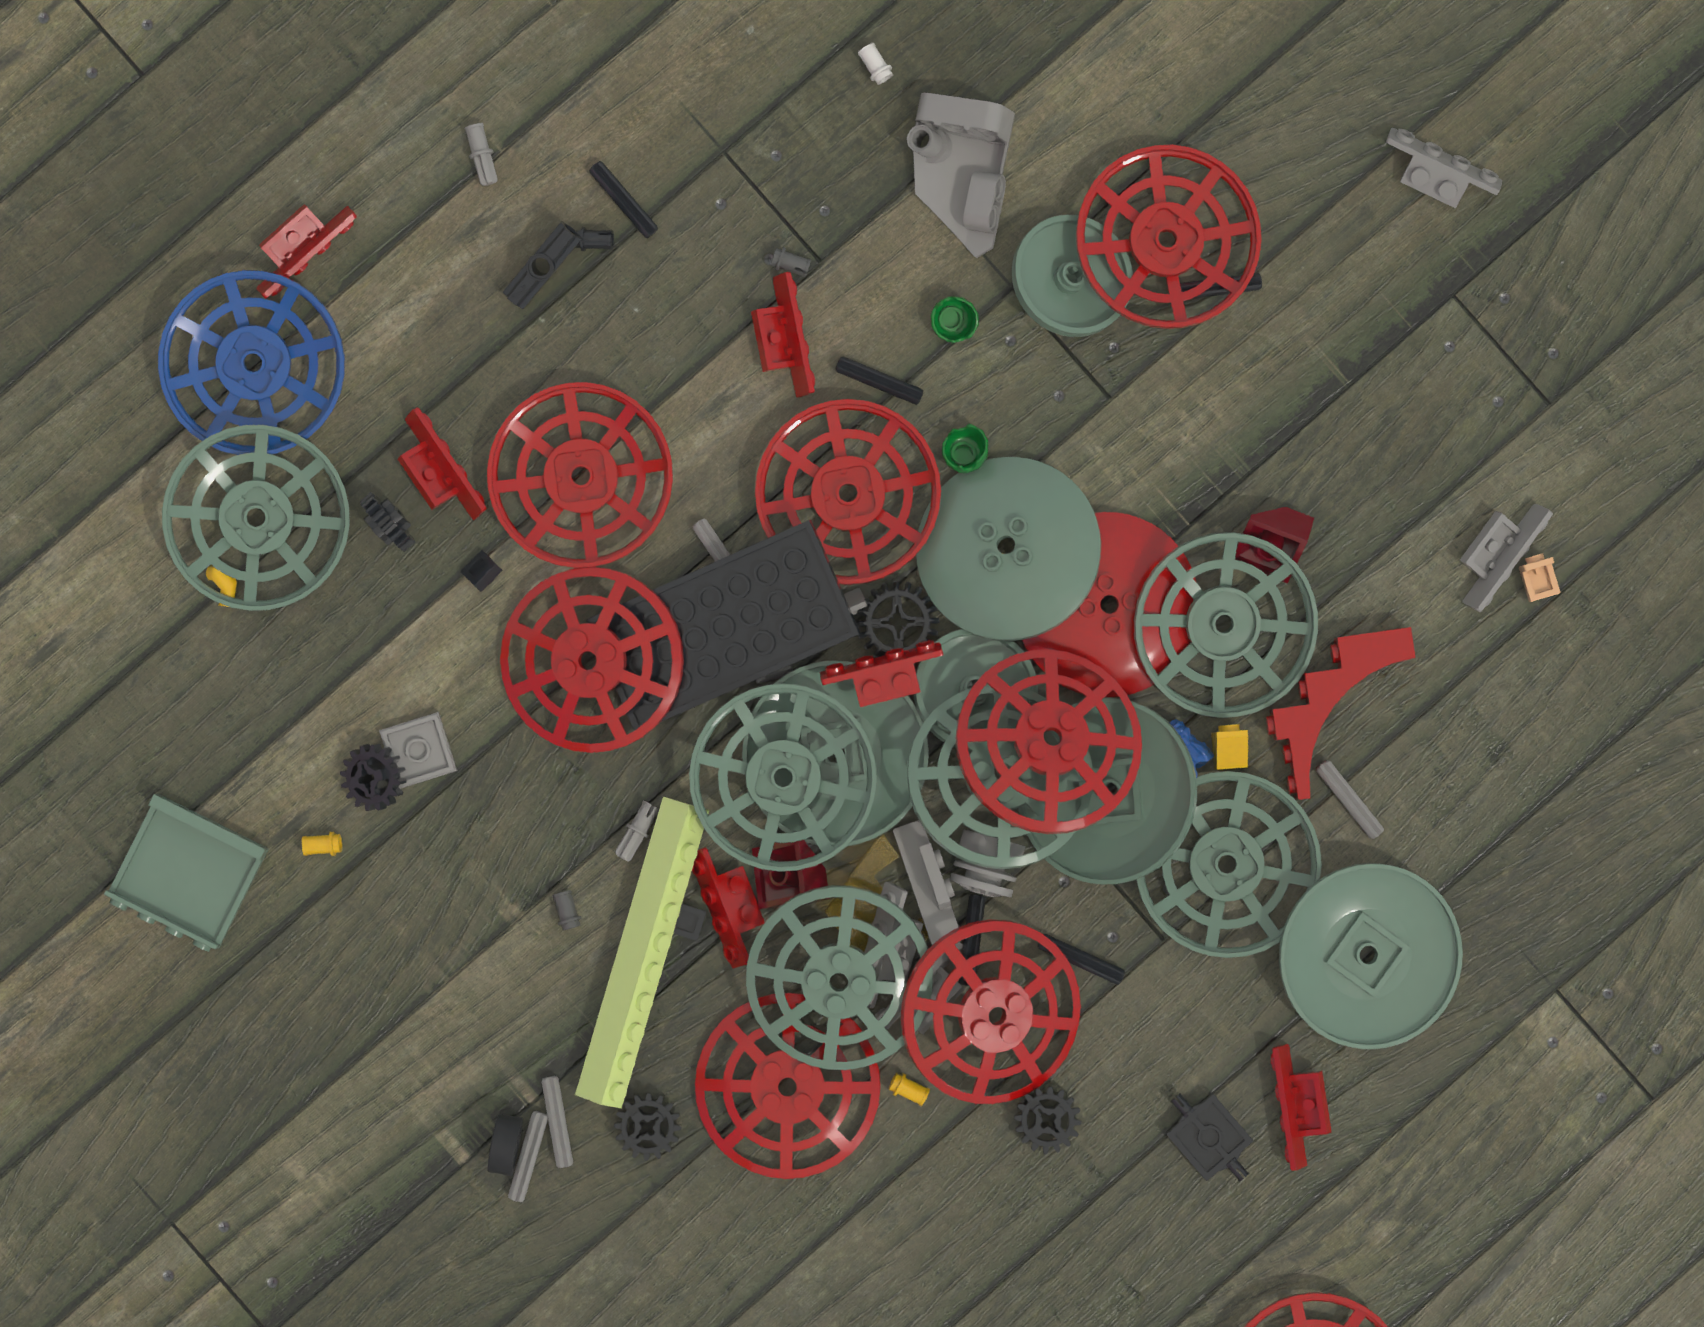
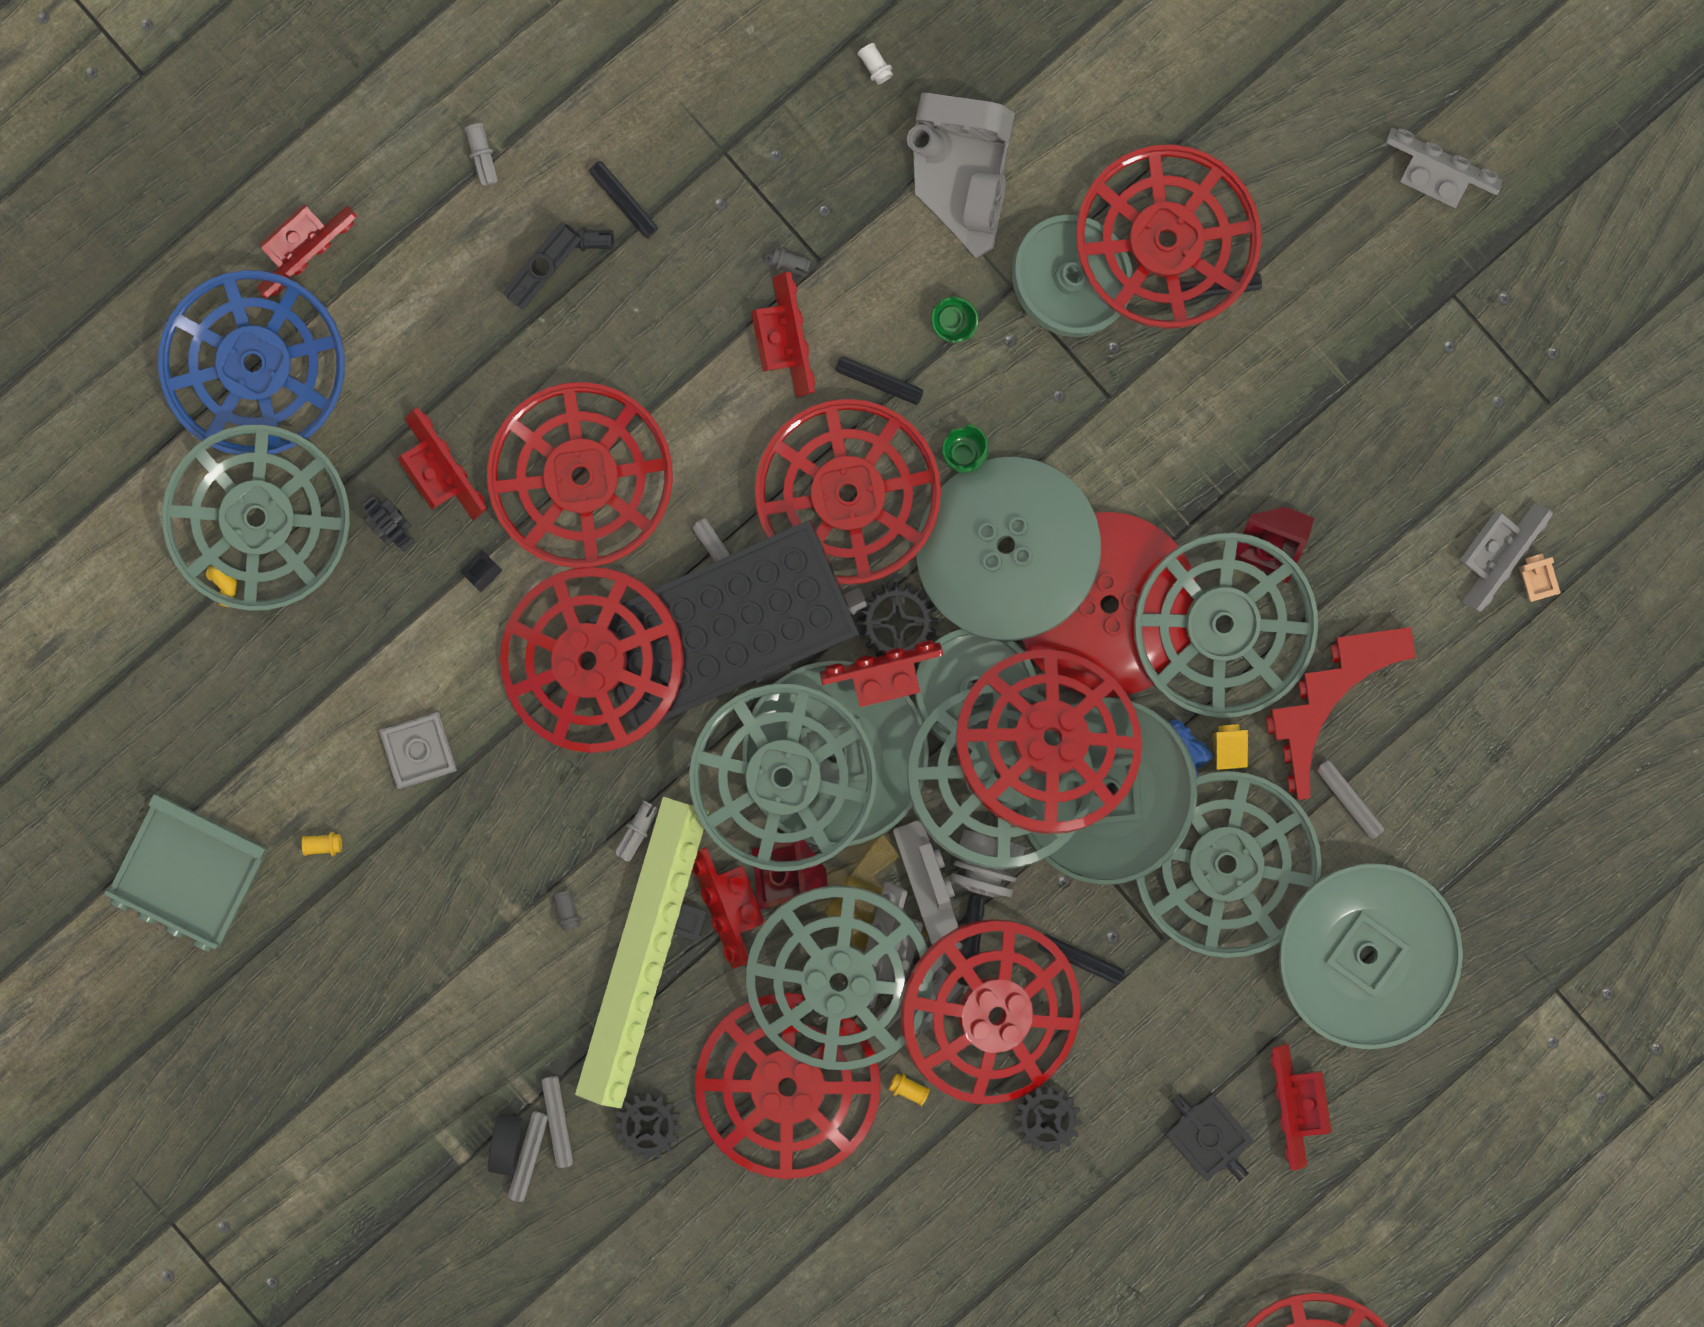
(377, 762): black gear -> none

